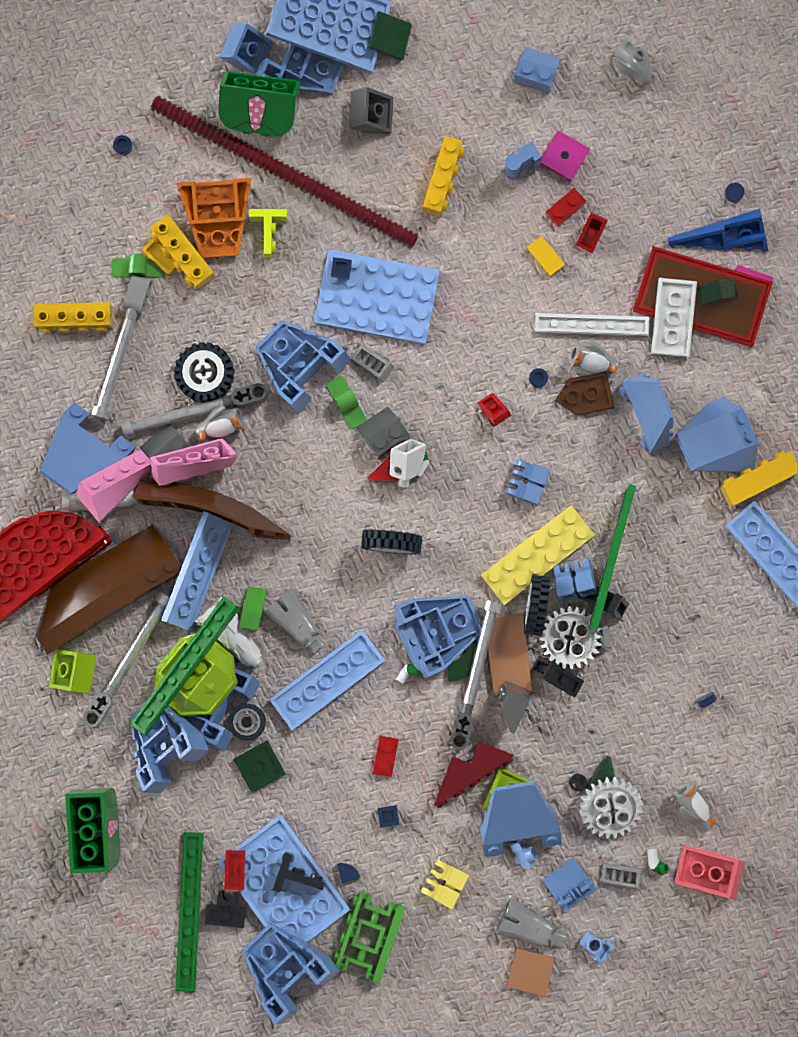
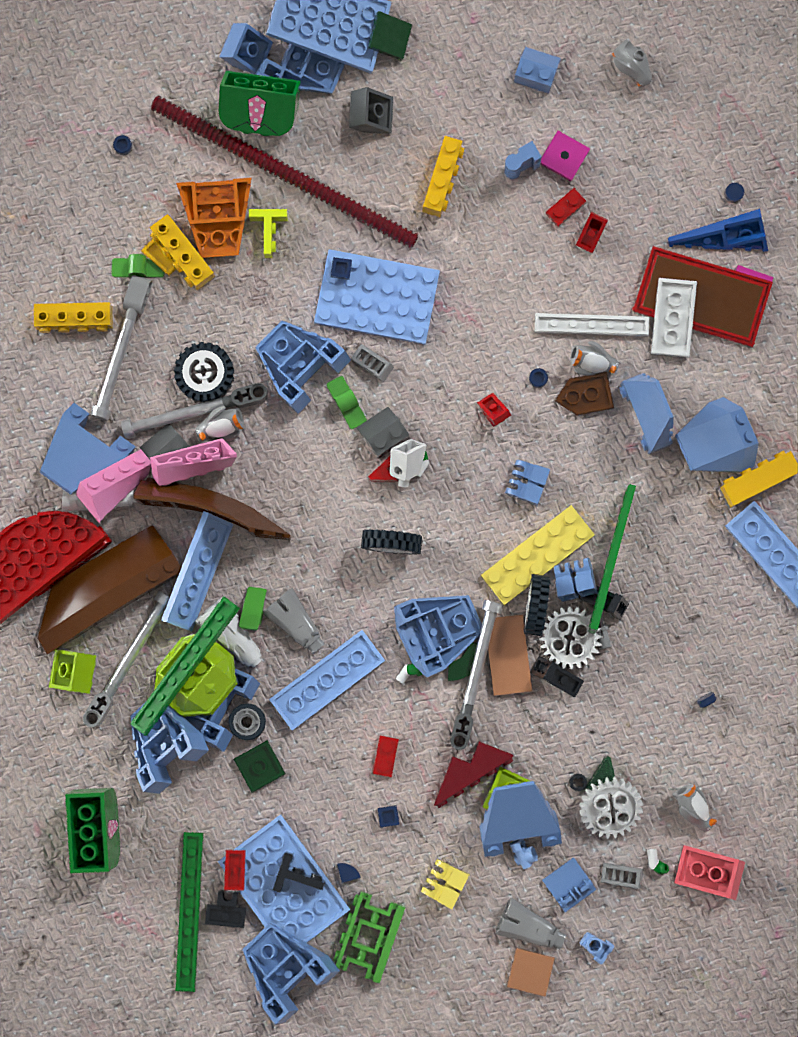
(513, 703): dark grey slope -> none
(545, 256): yellow tile -> none
(717, 291): clear green slope -> none

